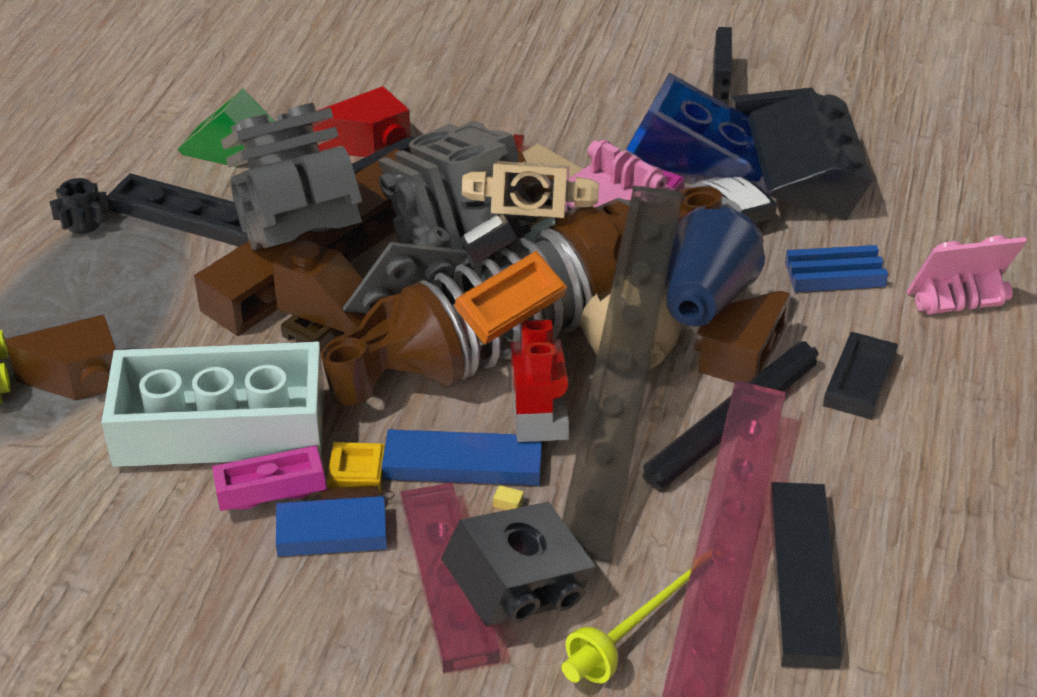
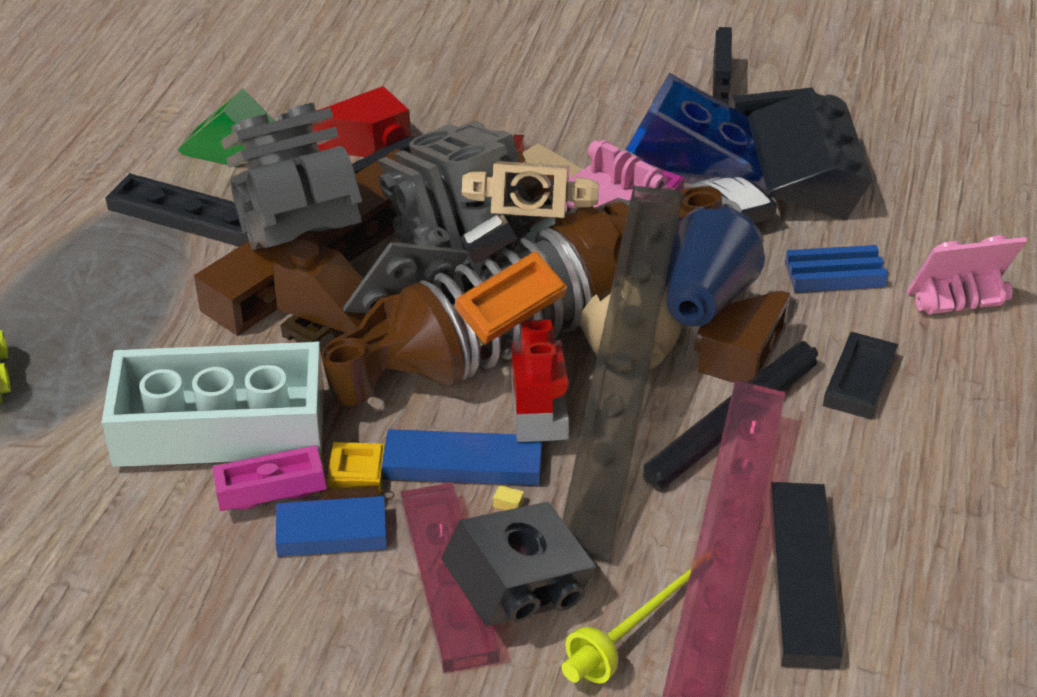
(66, 358): reddish brown slope -> none
(79, 206): black gear -> none

